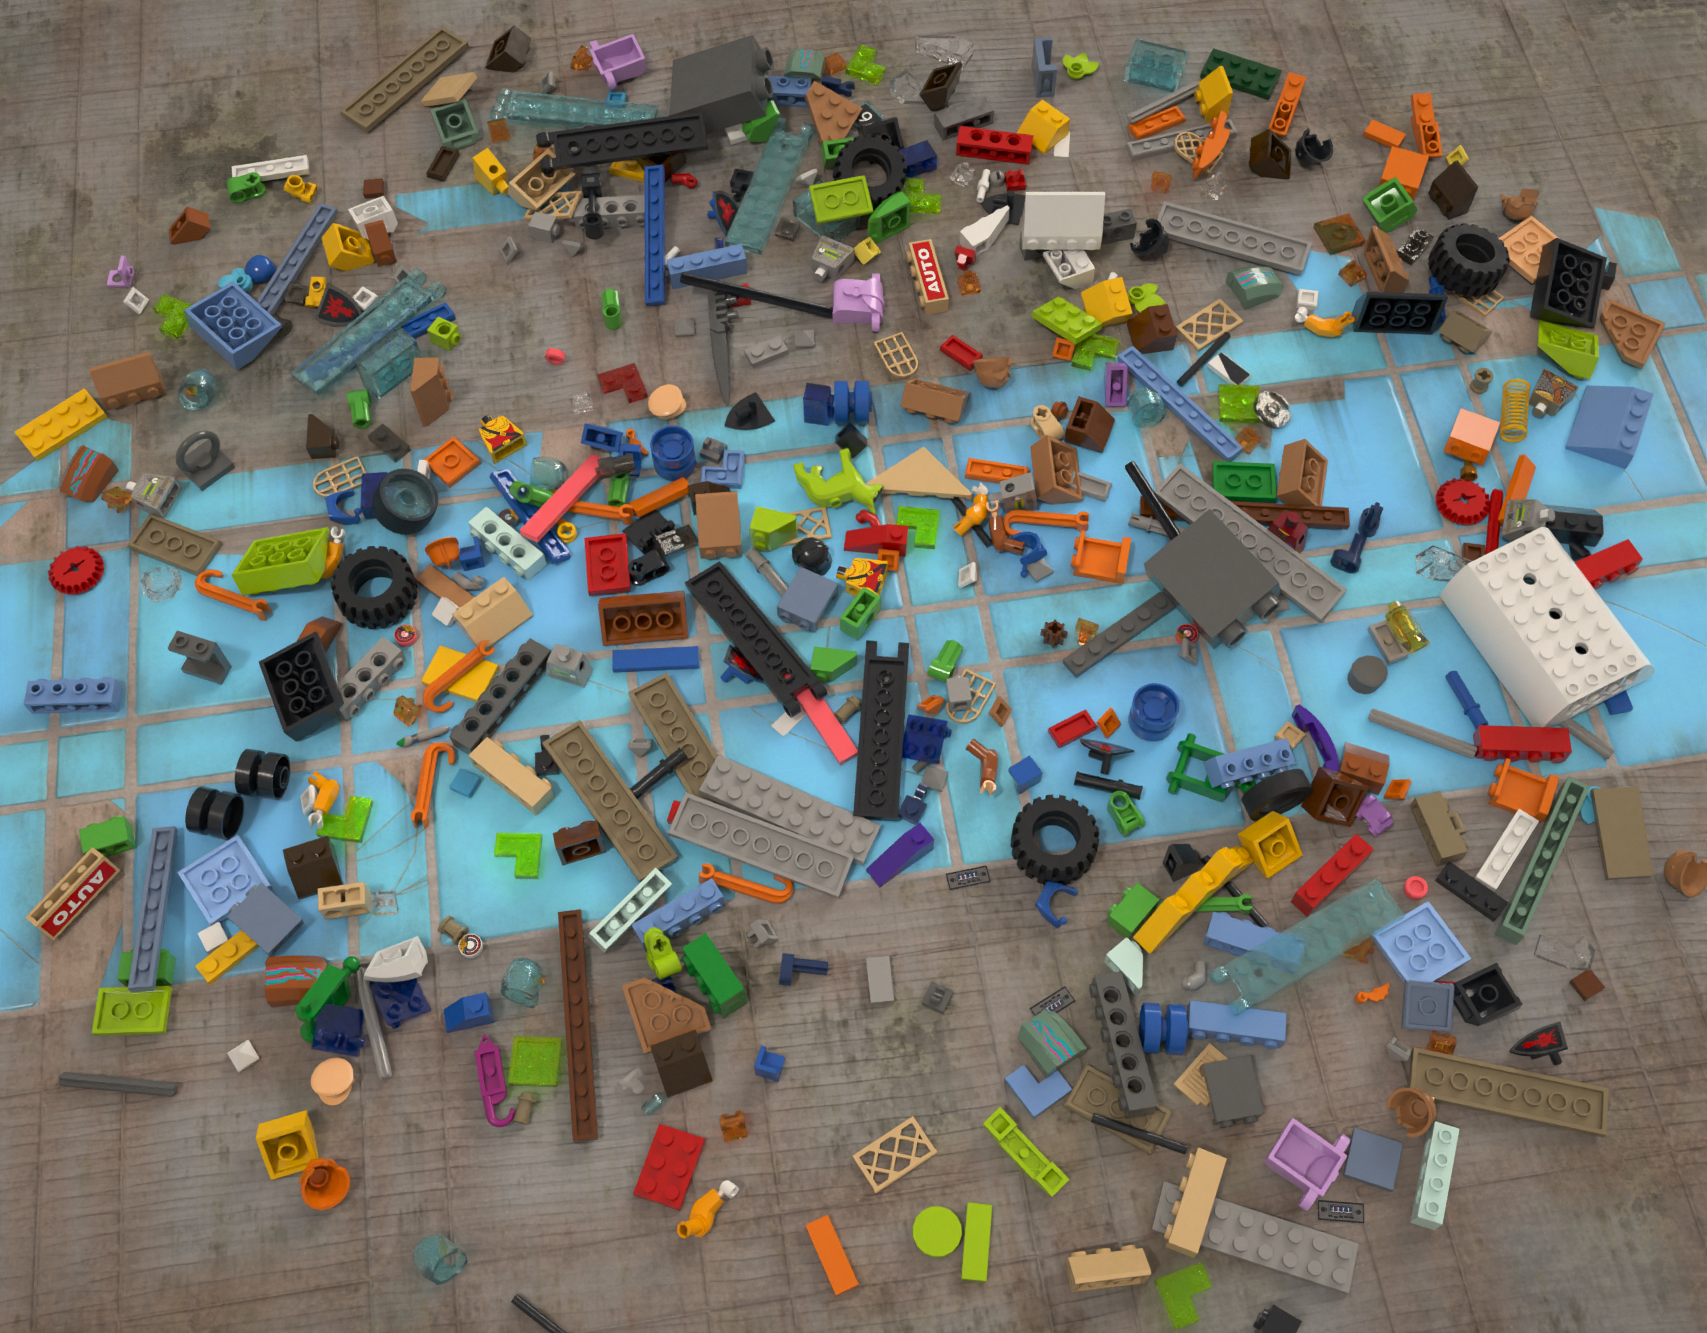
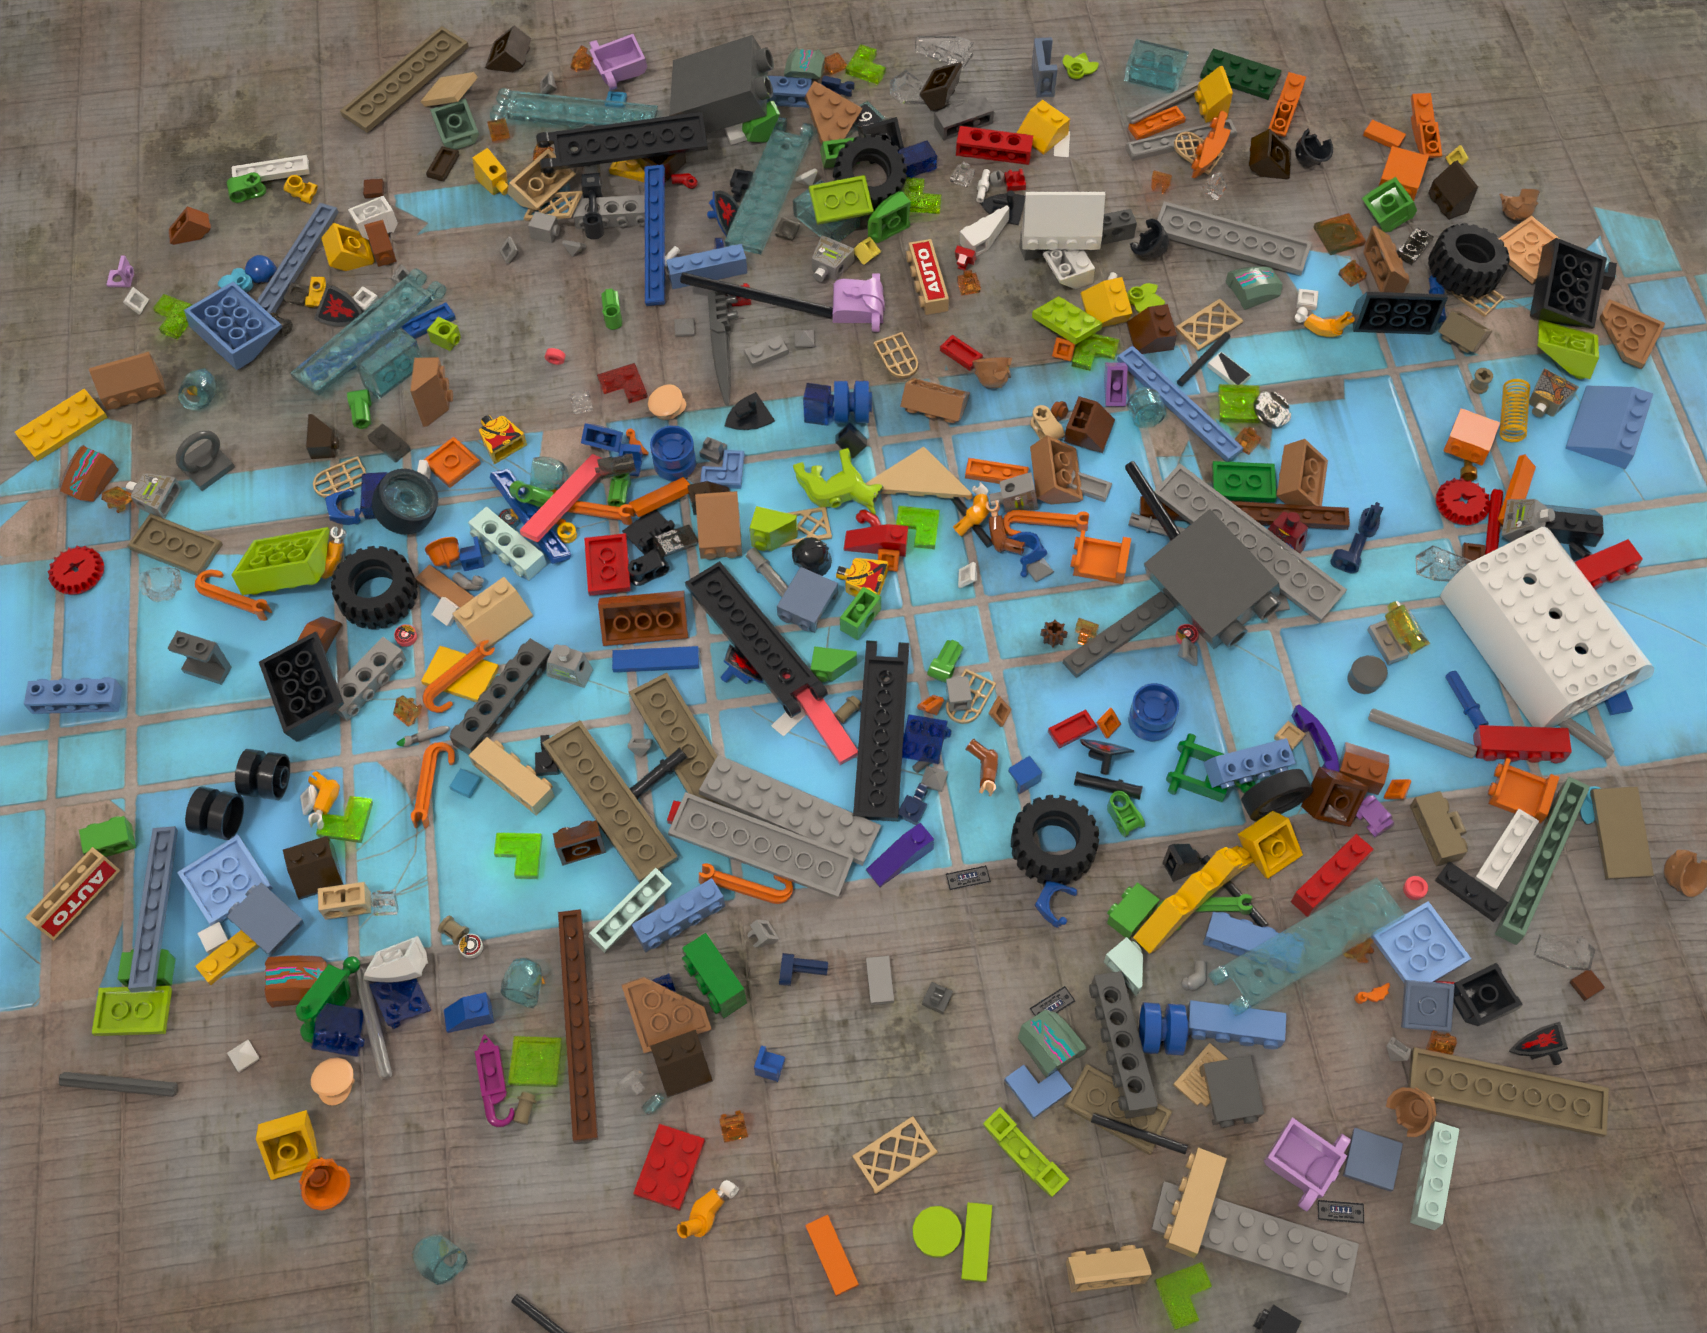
(660, 954): lime piece -> none

